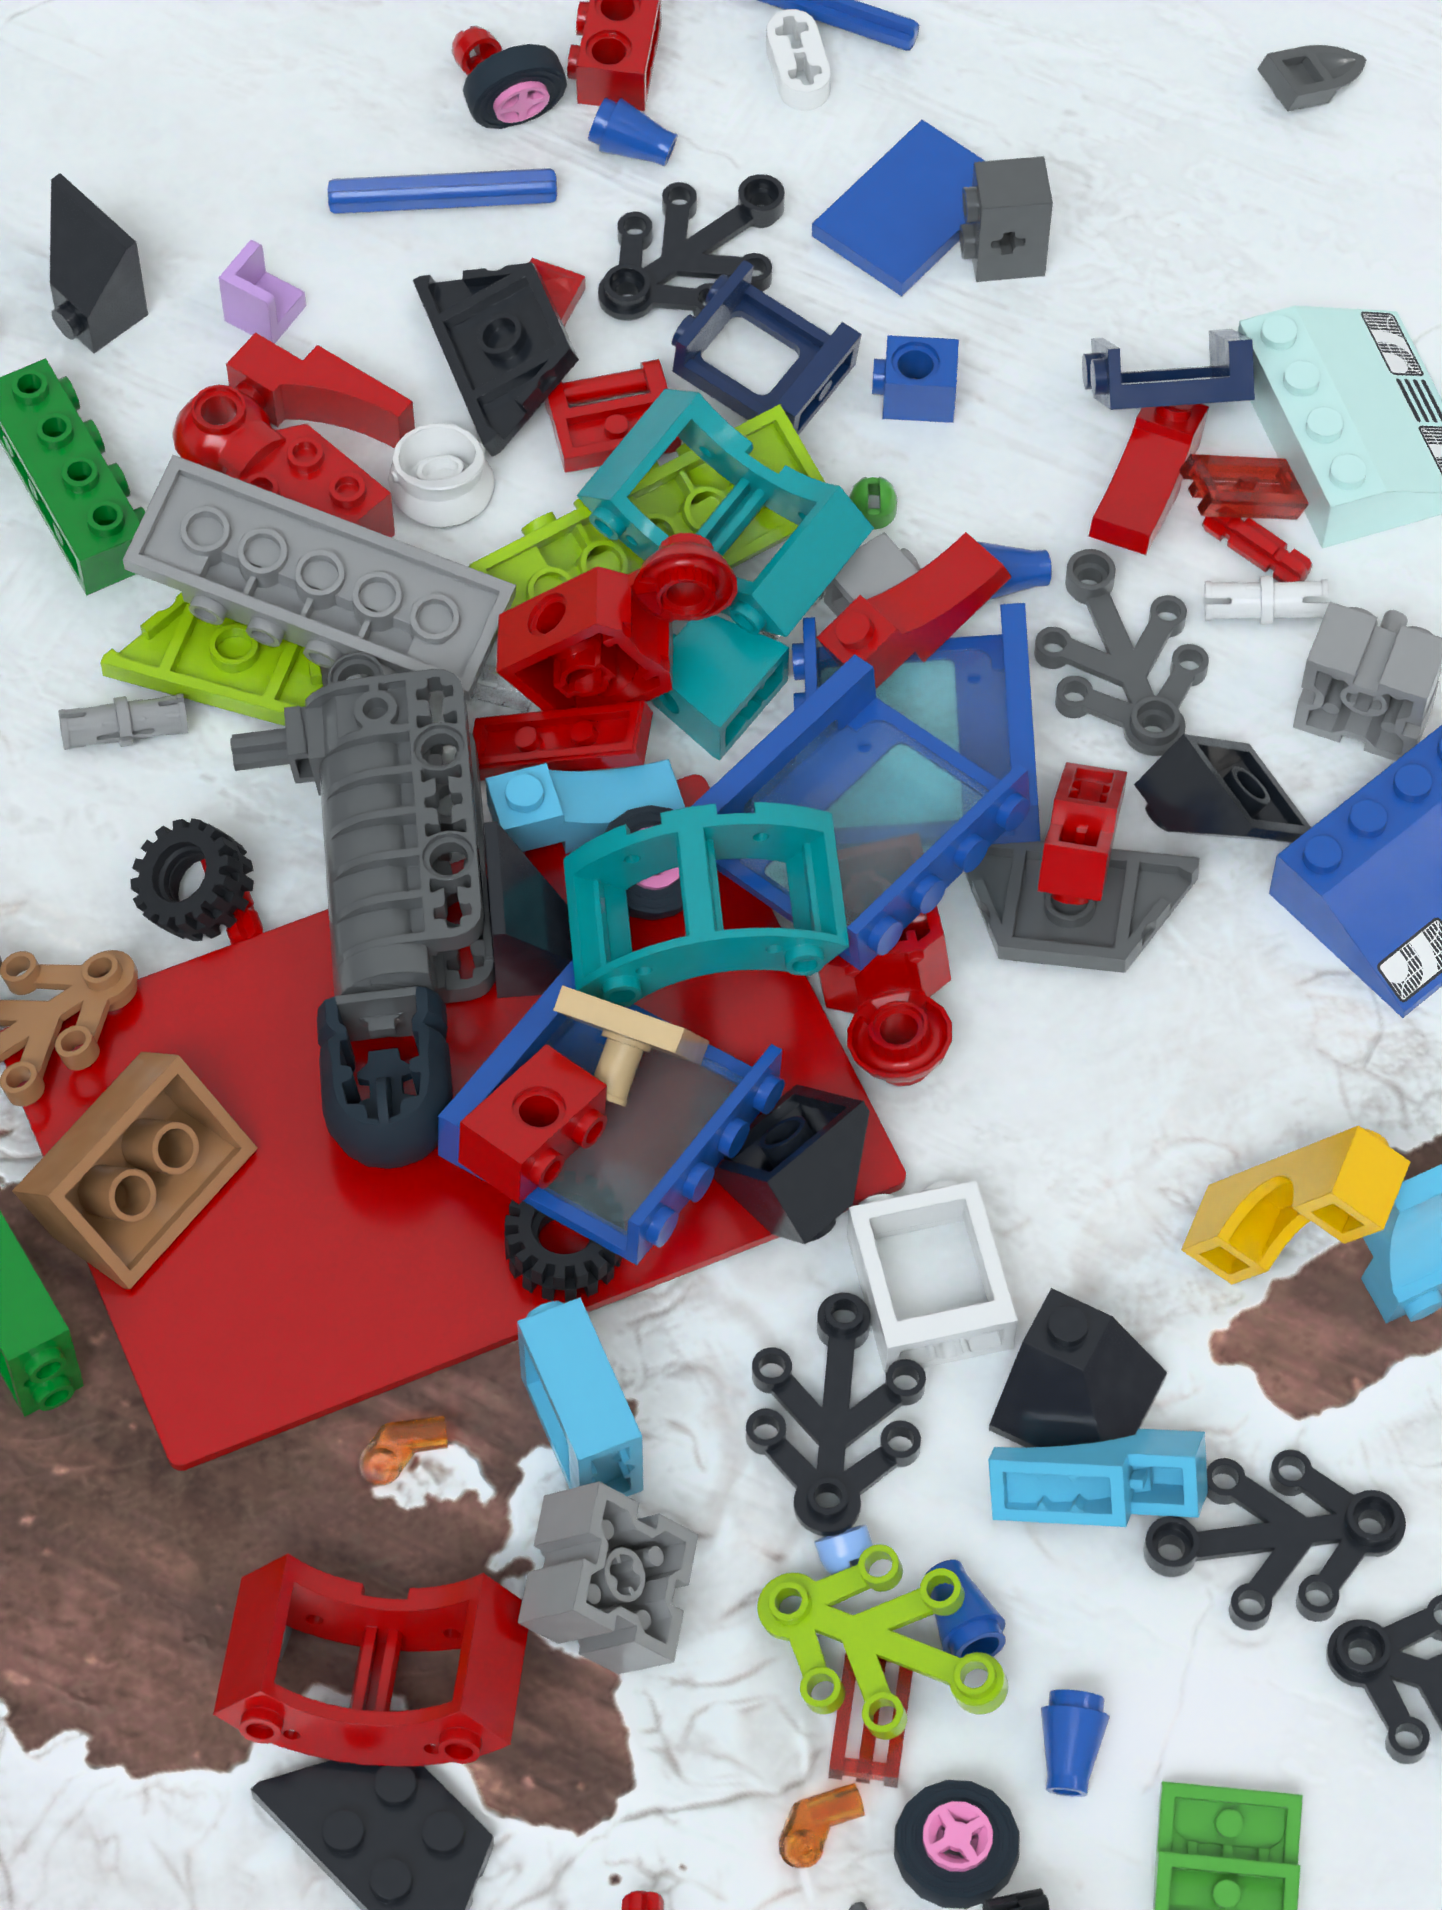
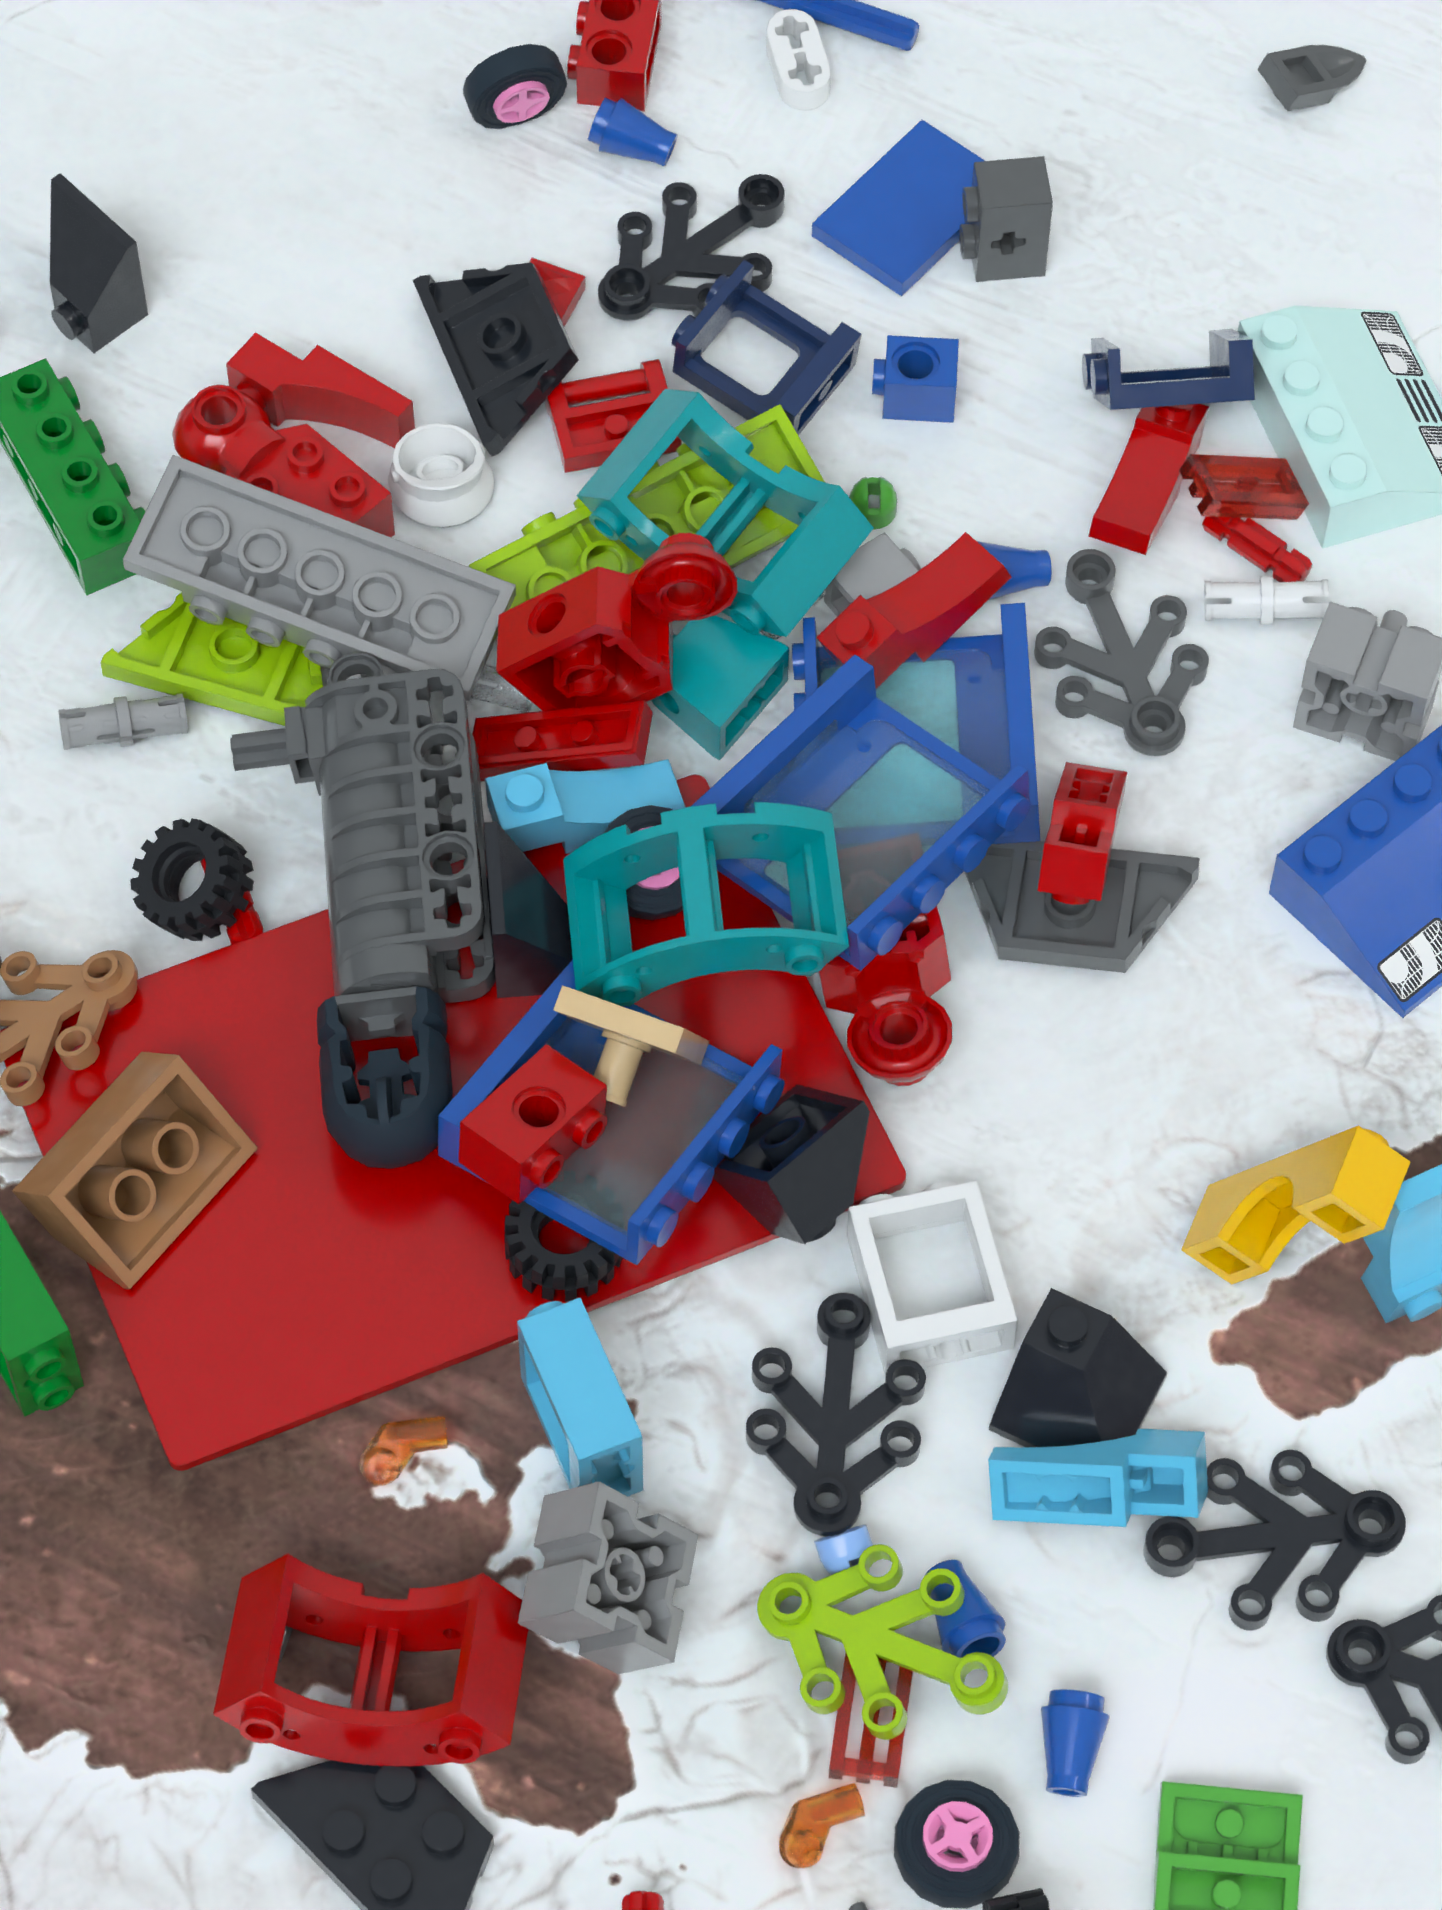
(256, 298): lavender panel -> none
(442, 191): axle -> none
(473, 38): red hinge -> none
(1218, 792): black slope -> none

